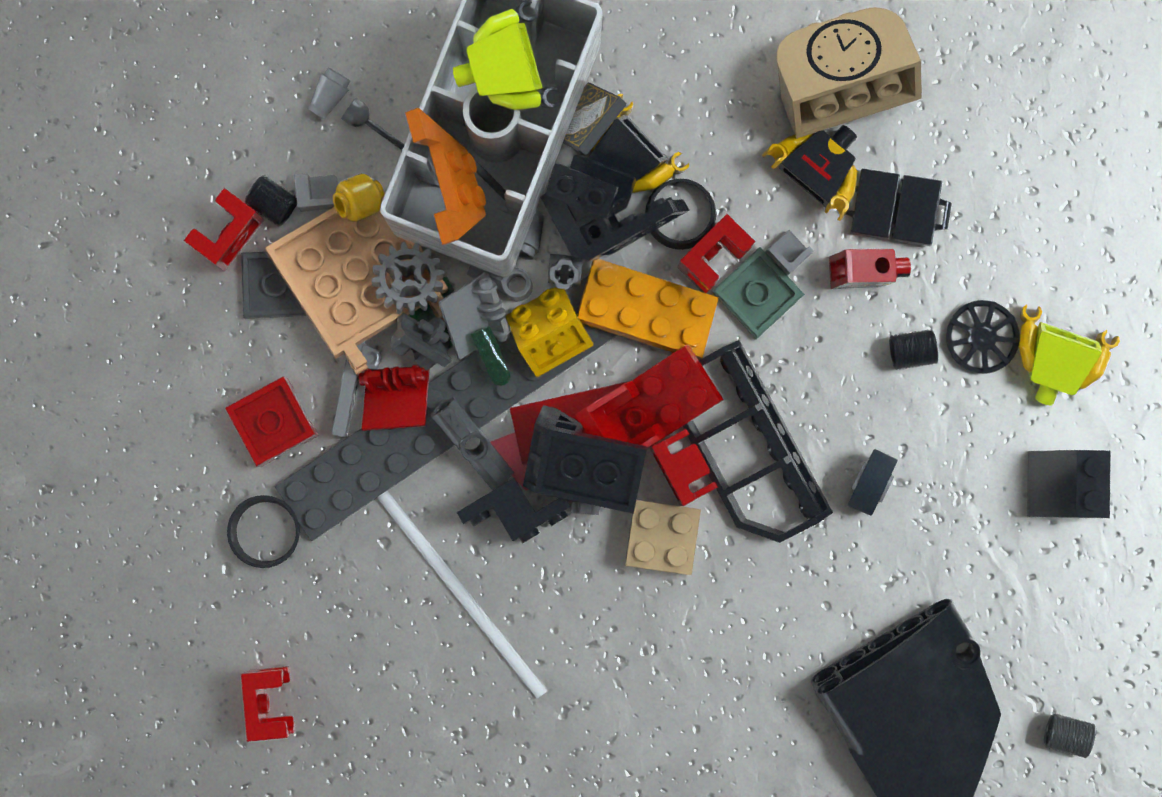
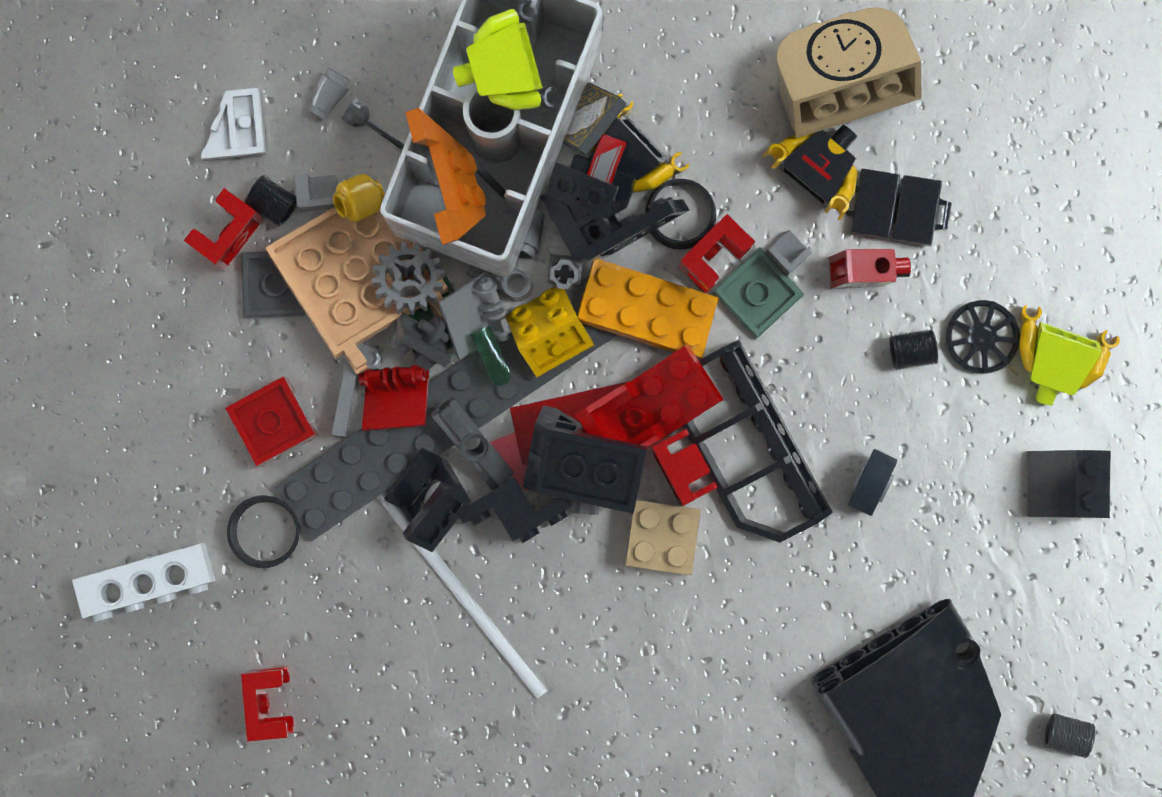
(92, 588): none -> white brick
(237, 127): none -> white wing
(435, 518): none -> black panel
(606, 158): none -> sticker

